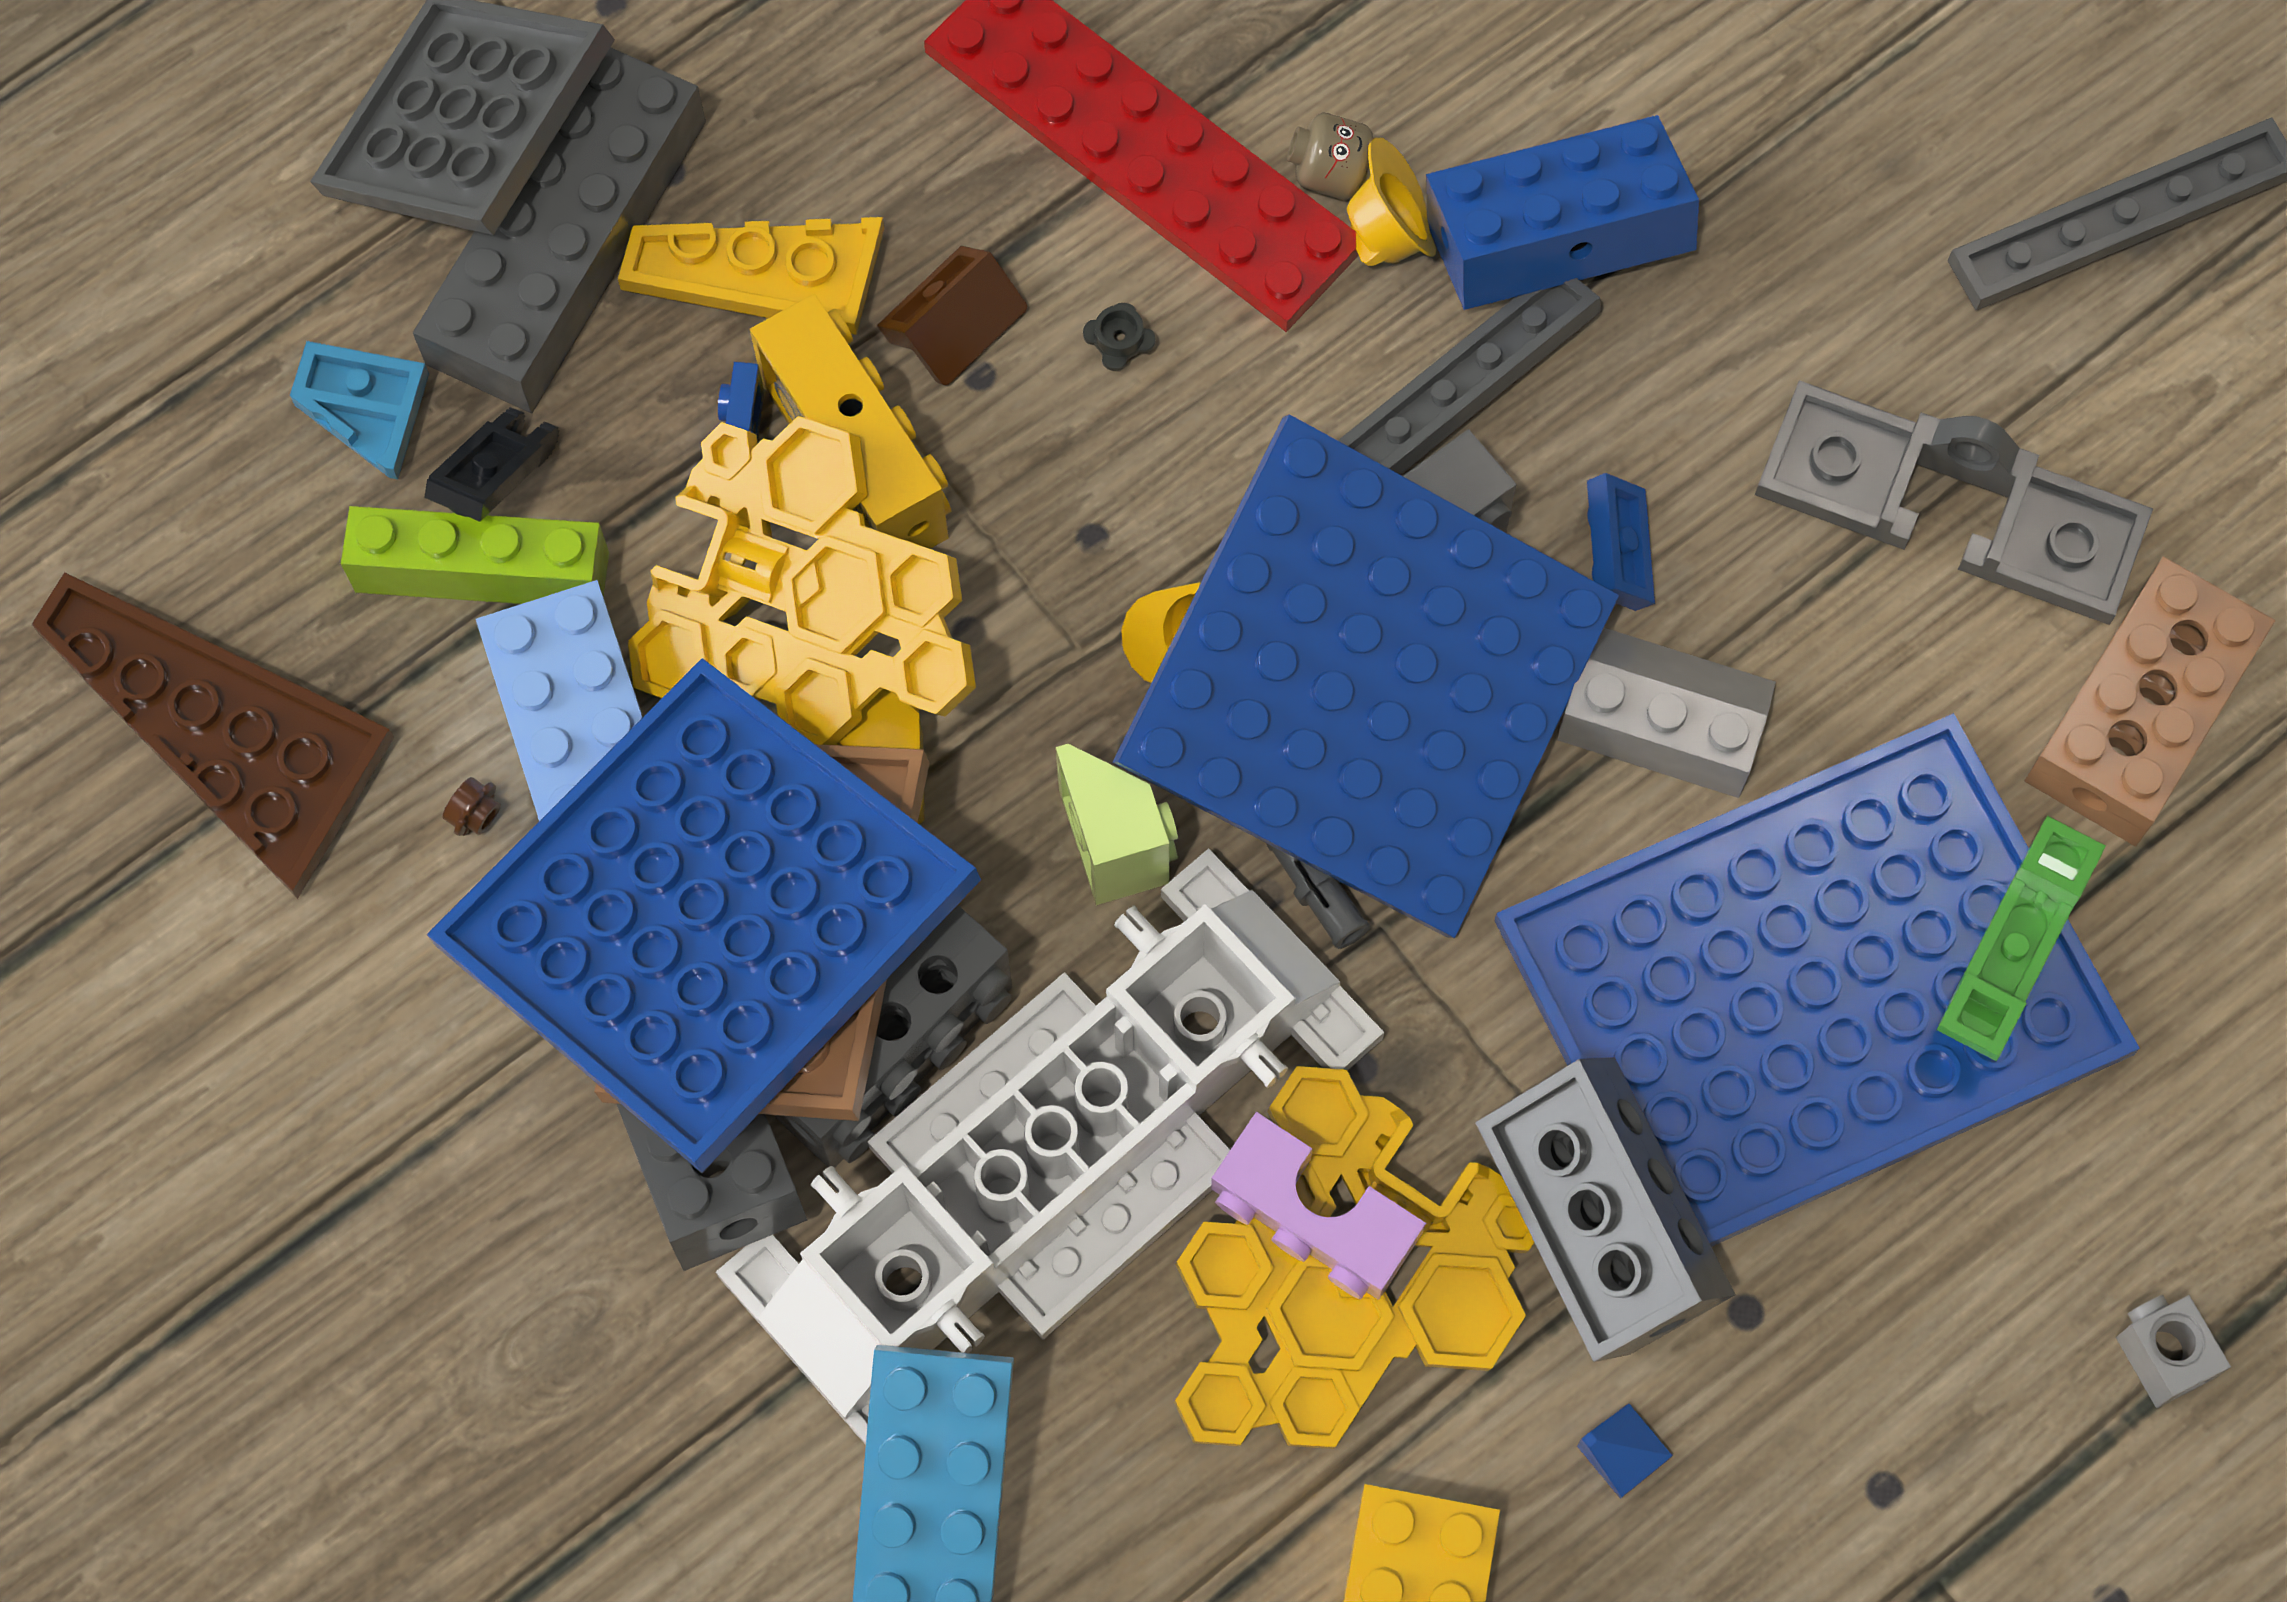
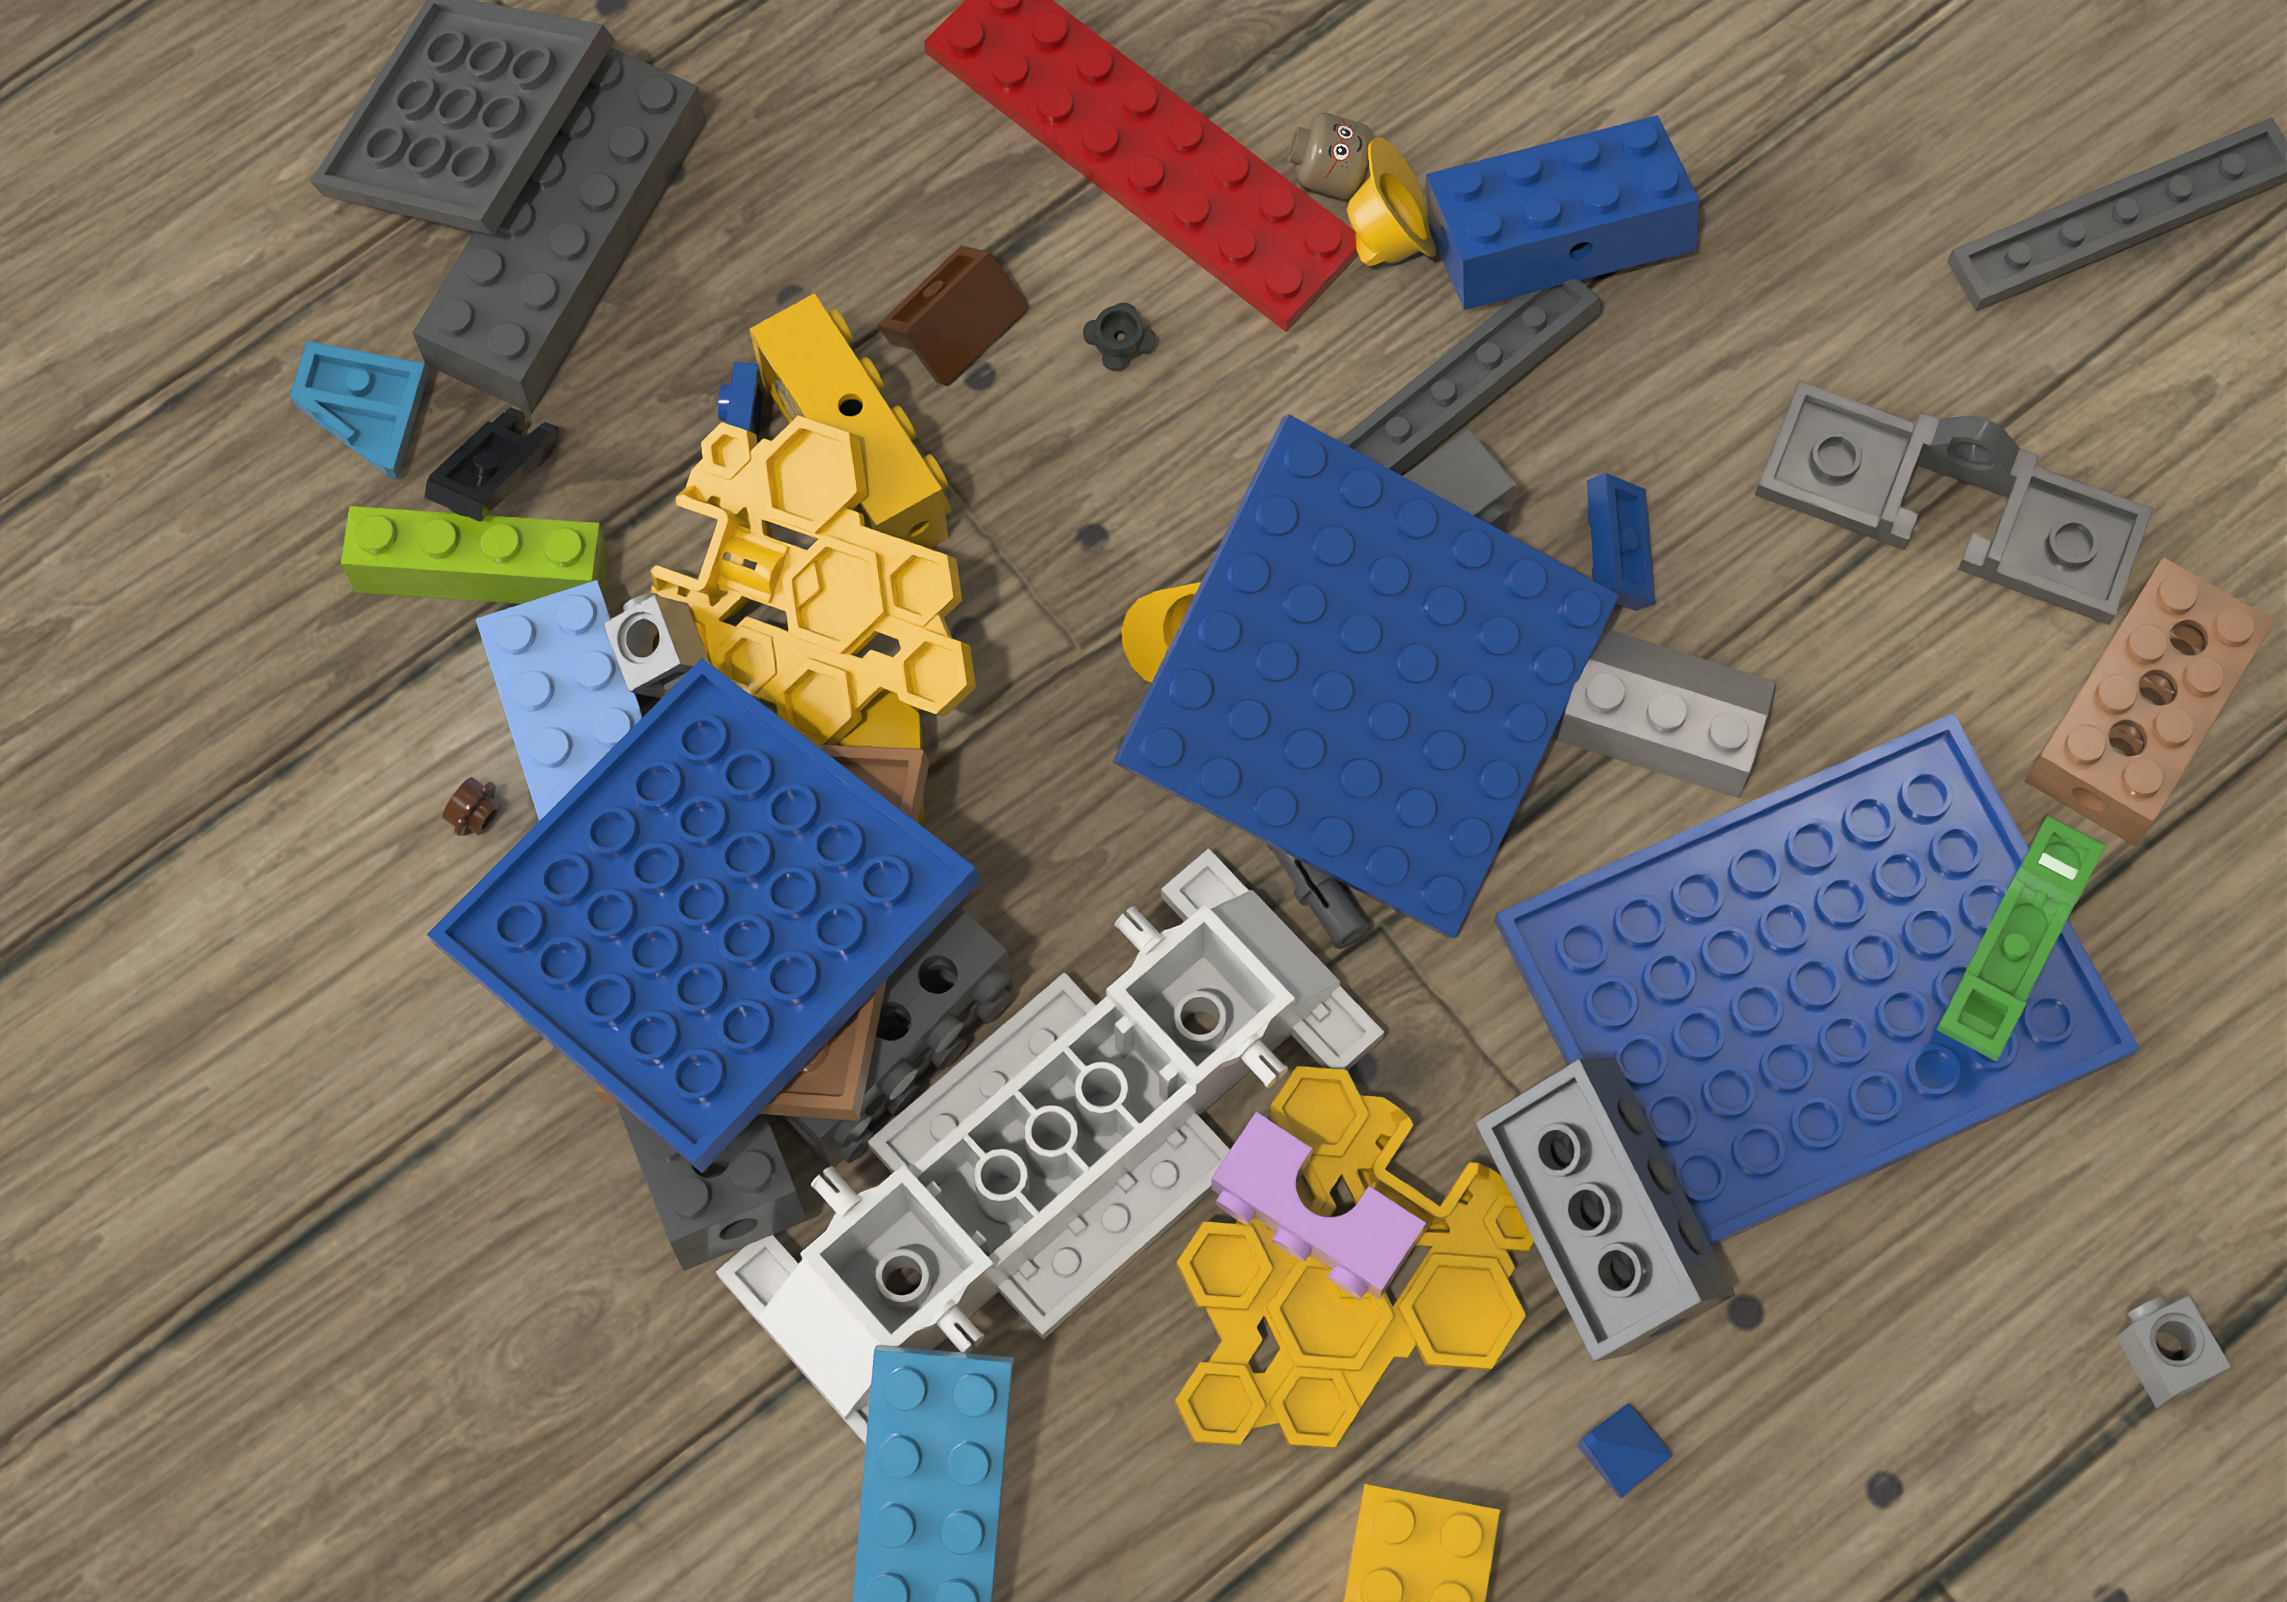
(243, 739): reddish brown wing -> none
(633, 637): none -> light grey brick
(756, 266): yellow wing -> none
(1116, 826): yellowish green slope -> none

